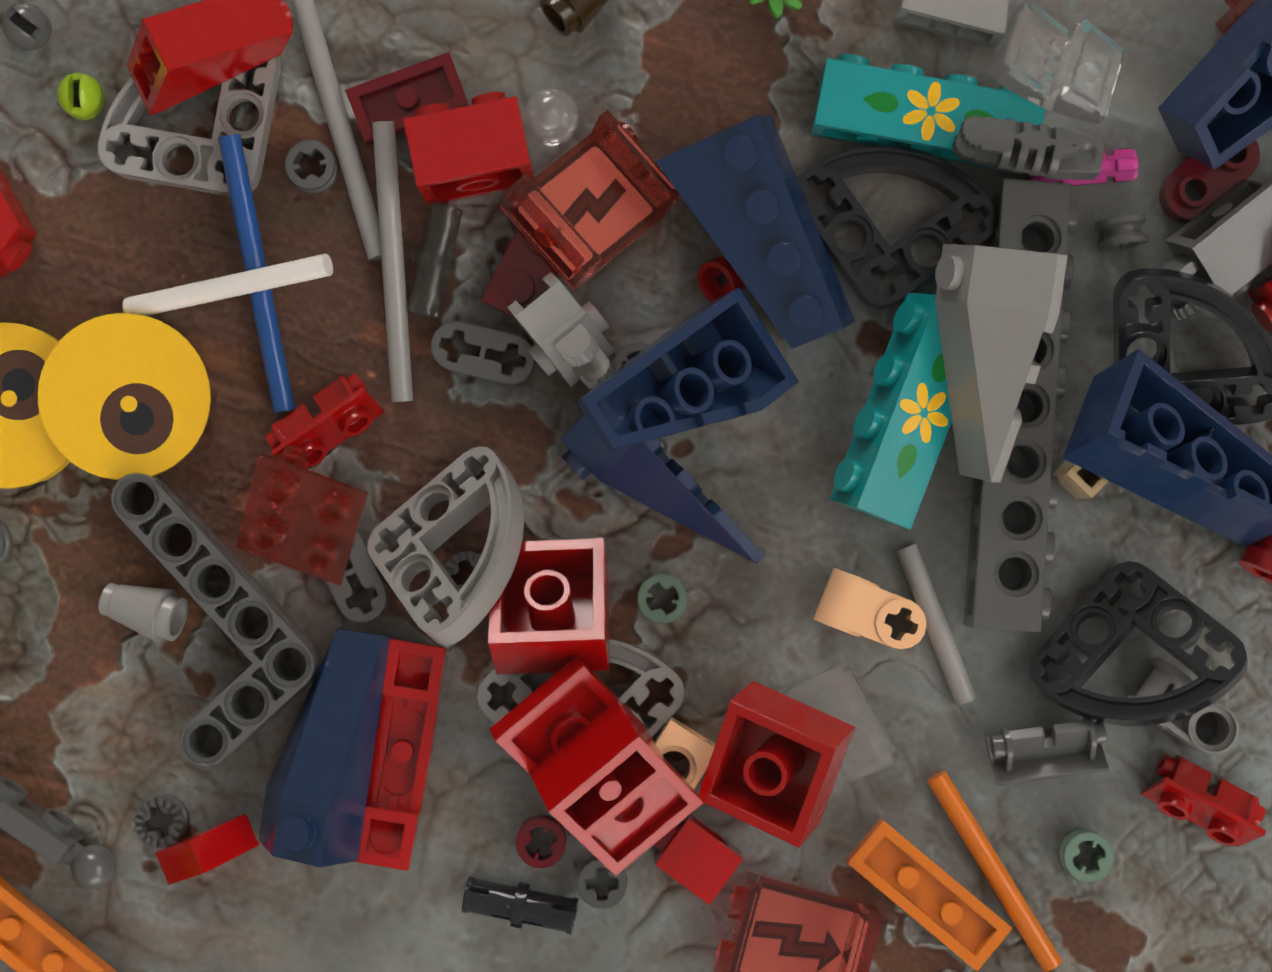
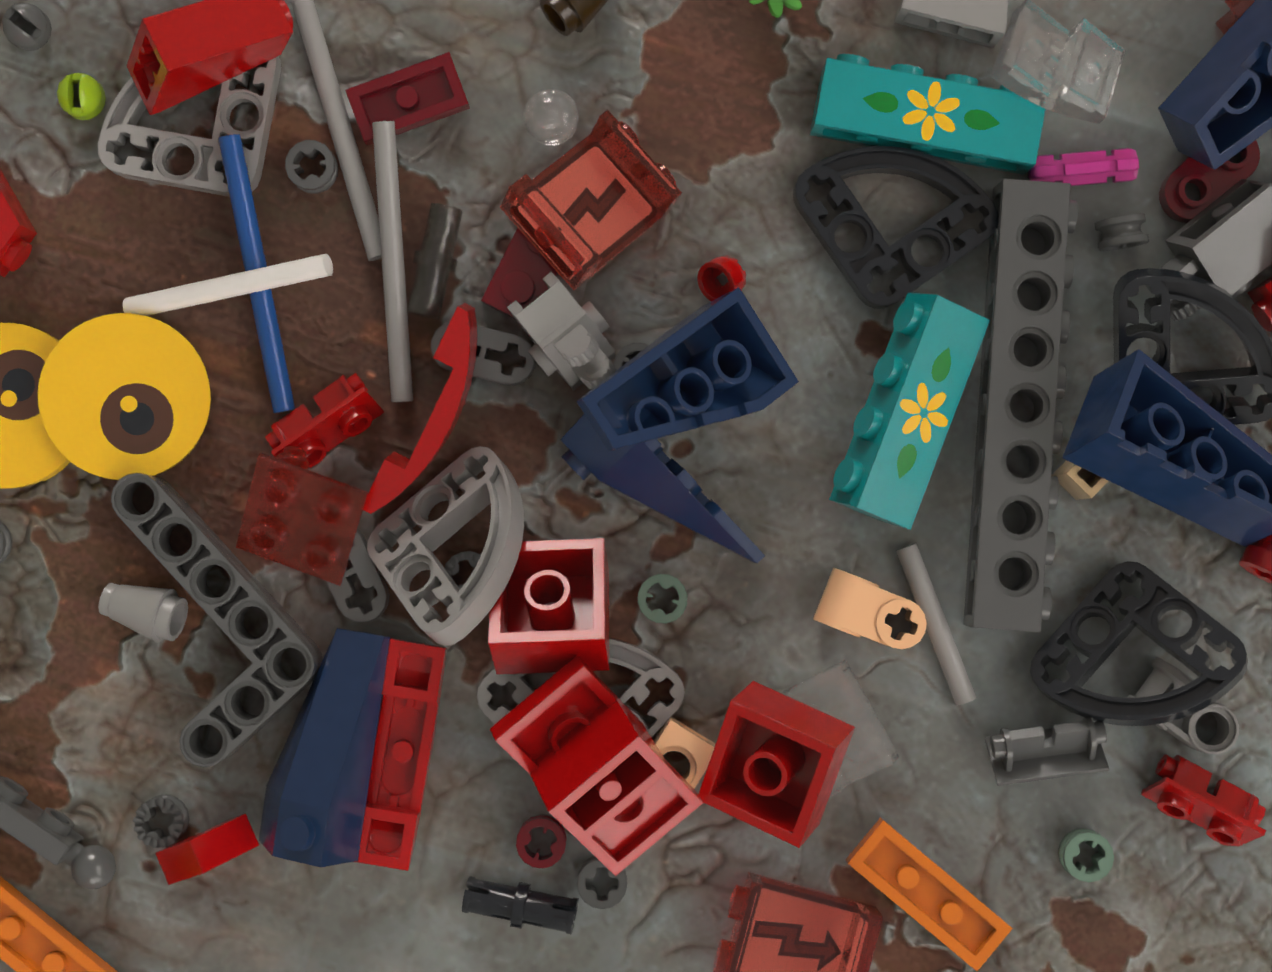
(458, 351): none -> red slope
(468, 148): red brick -> none
(697, 858): red brick -> none
(761, 222): dark blue wedge -> none
(990, 326): light grey wedge -> none
(994, 871): orange bar -> none
(1029, 148): dark grey hinge -> none

